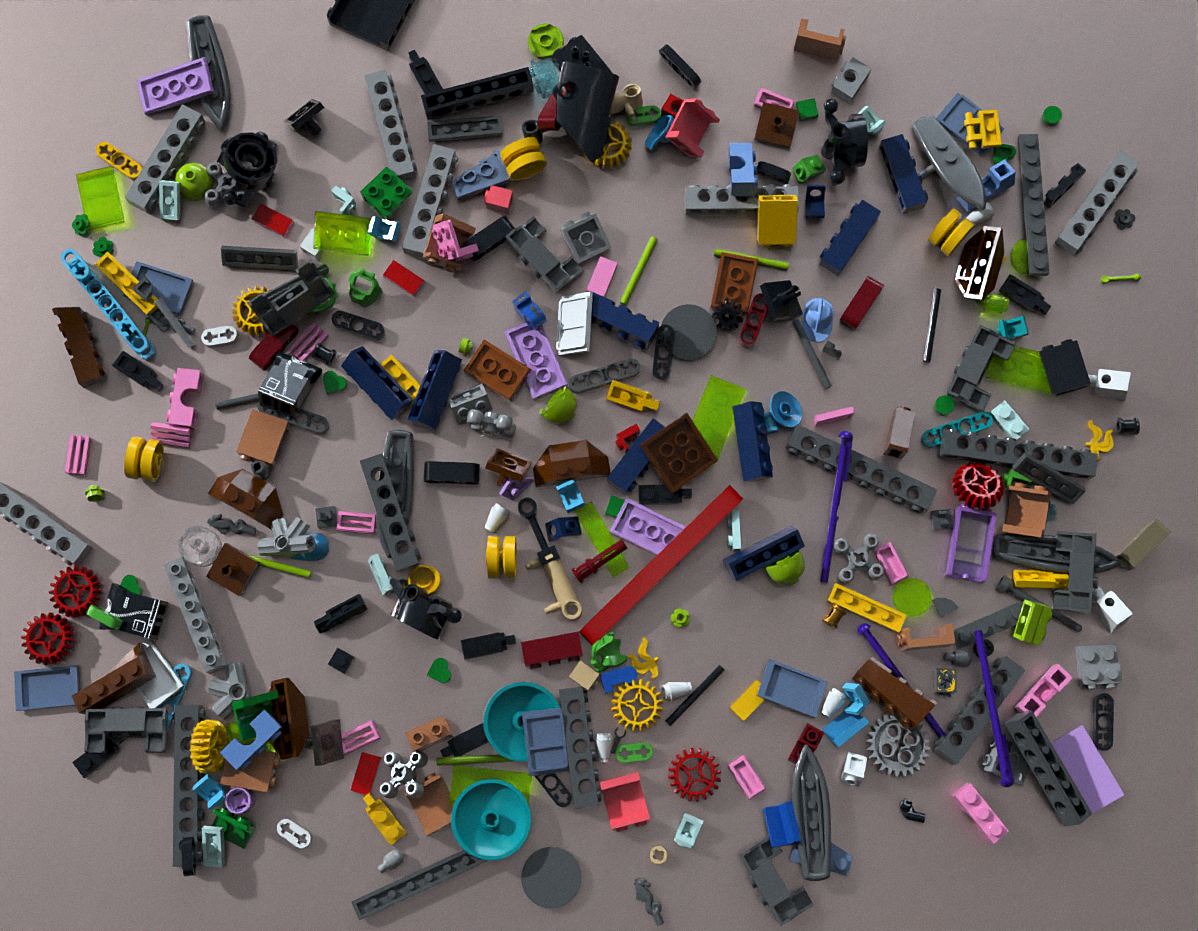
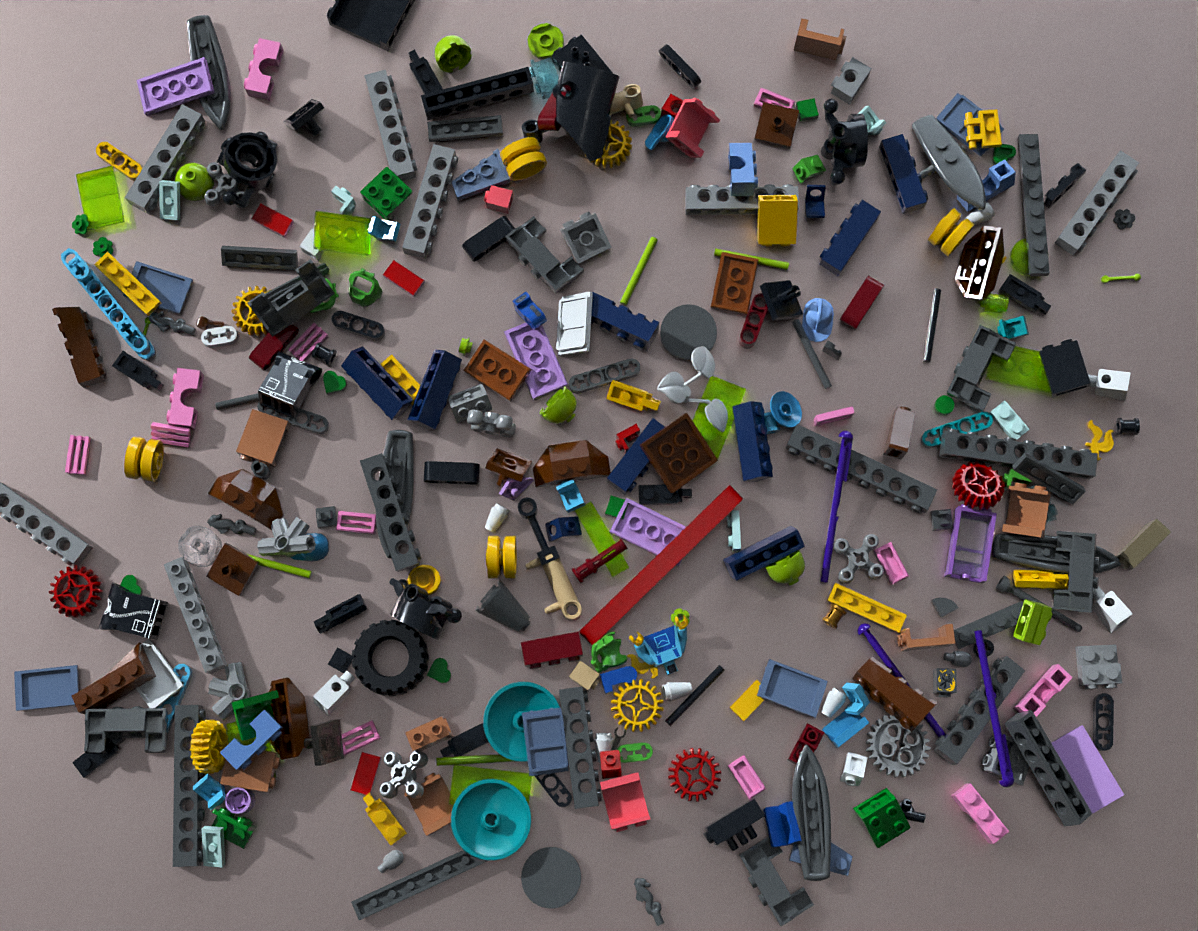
(43, 624): red gear -> none
(94, 493): lime plate -> none
(104, 617): bright green beam -> none
(144, 289): dark grey tile -> none
(174, 322): light grey bar -> none
(188, 856): black beam -> none
(203, 321): none -> reddish brown hand
(265, 54): none -> bright pink arch
(297, 830): white beam -> none
(328, 699): none -> white torso
(364, 650): none -> black tyre
(378, 568): light aqua plate -> none
(431, 252): nougat panel -> none
(448, 242): bright pink bracket -> none
(452, 53): none -> lime cylinder
(486, 645): black hinge -> none
(504, 608): none -> dark grey cone
(602, 276): bright pink tile -> none
(610, 764): none -> red bracket
(657, 861): tan bush -> none
(663, 646): none -> torso
(671, 338): black beam -> none
(678, 391): none -> white plant
(688, 831): light aqua bracket -> none
(724, 308): black gear -> none
(733, 824): none -> black piece
(773, 172): black beam -> none
(882, 817): none -> green bracket
(912, 597): clear neon green tile -> none
(1052, 115): green tile -> none

